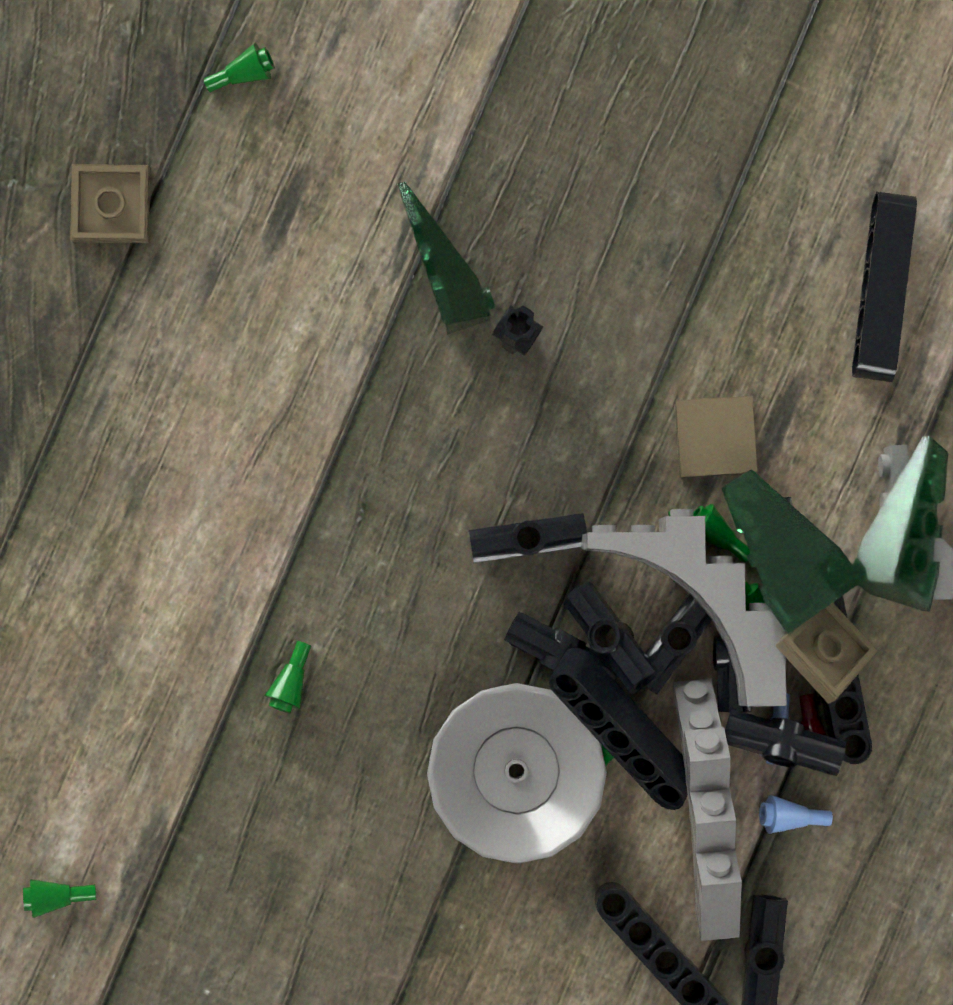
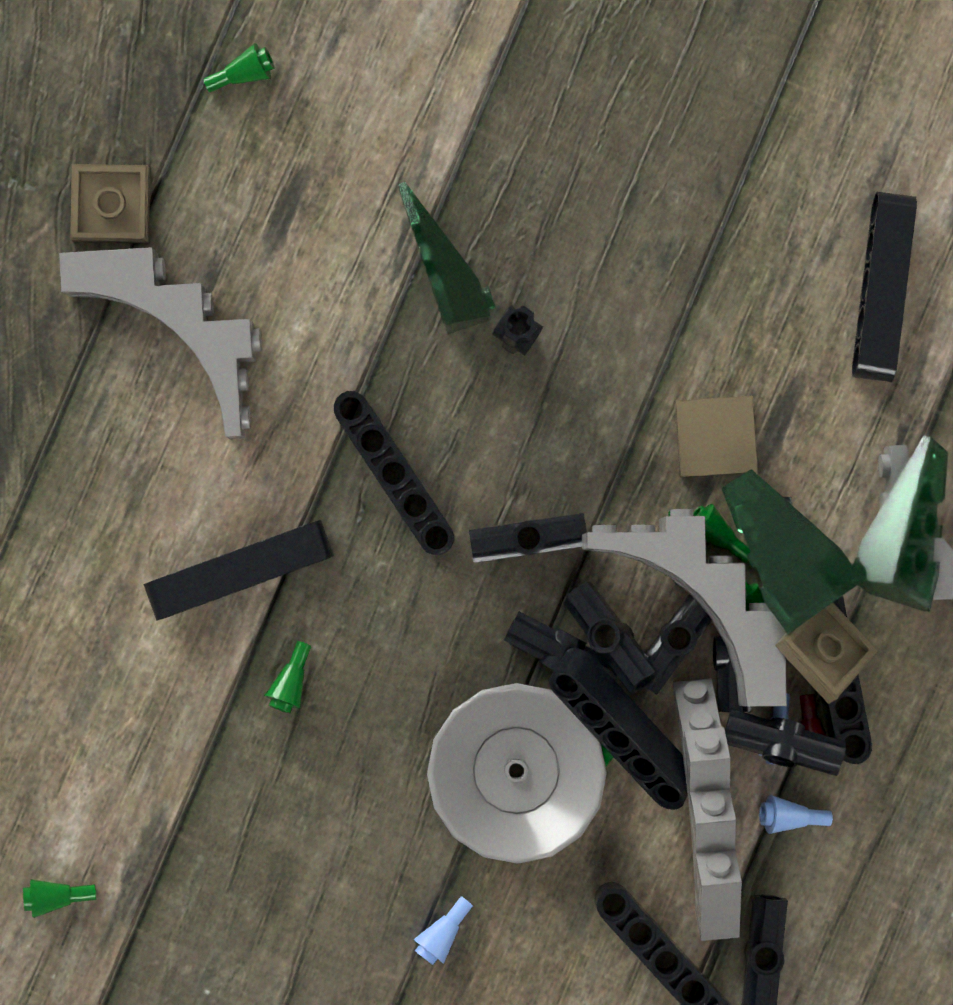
(134, 280): none -> light grey arch
(238, 570): none -> black beam
(379, 460): none -> black beam
(438, 938): none -> light blue cone

